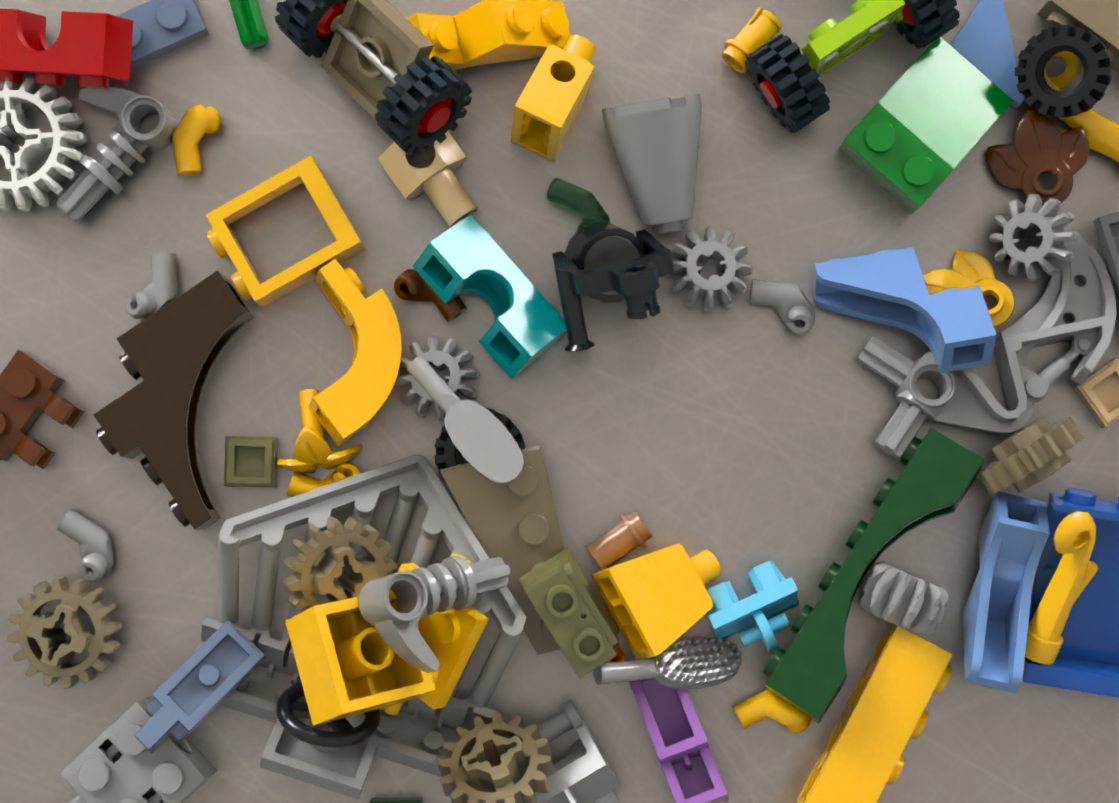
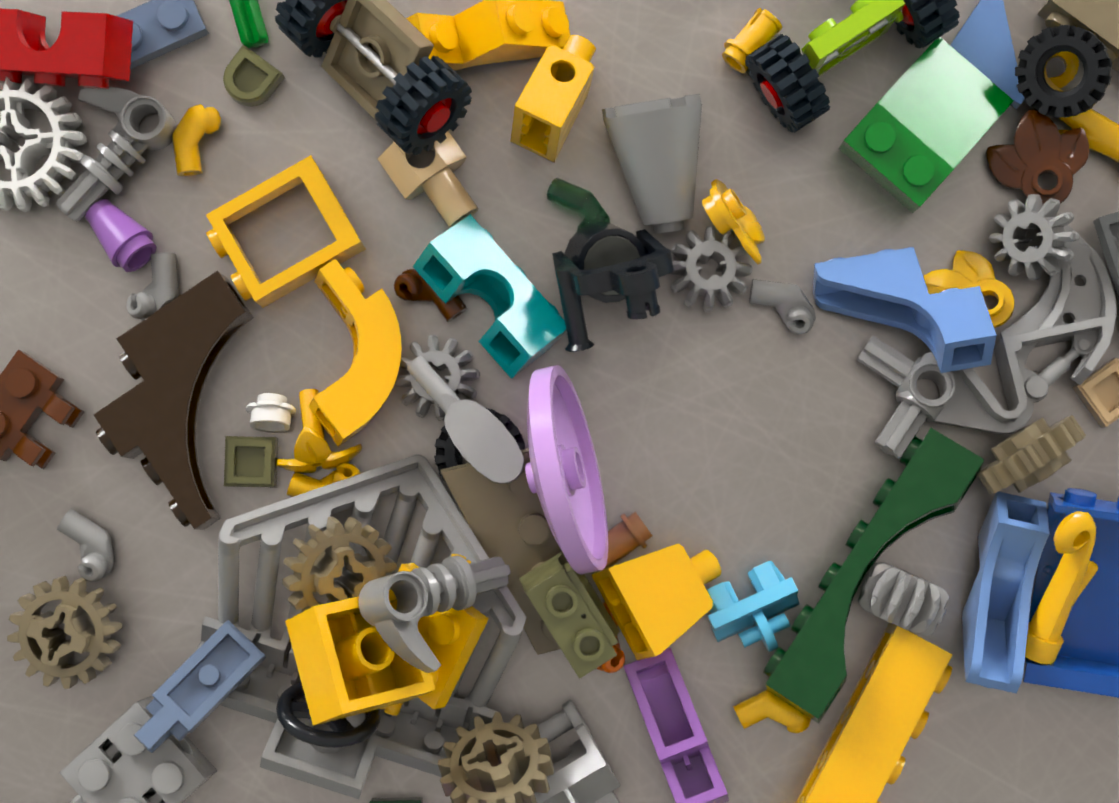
(121, 236): none -> medium lavender cone
(251, 78): none -> olive tile
(270, 413): none -> white plate
(566, 470): none -> lavender dish
(681, 666): light grey piece -> none
(730, 214): none -> yellow plate

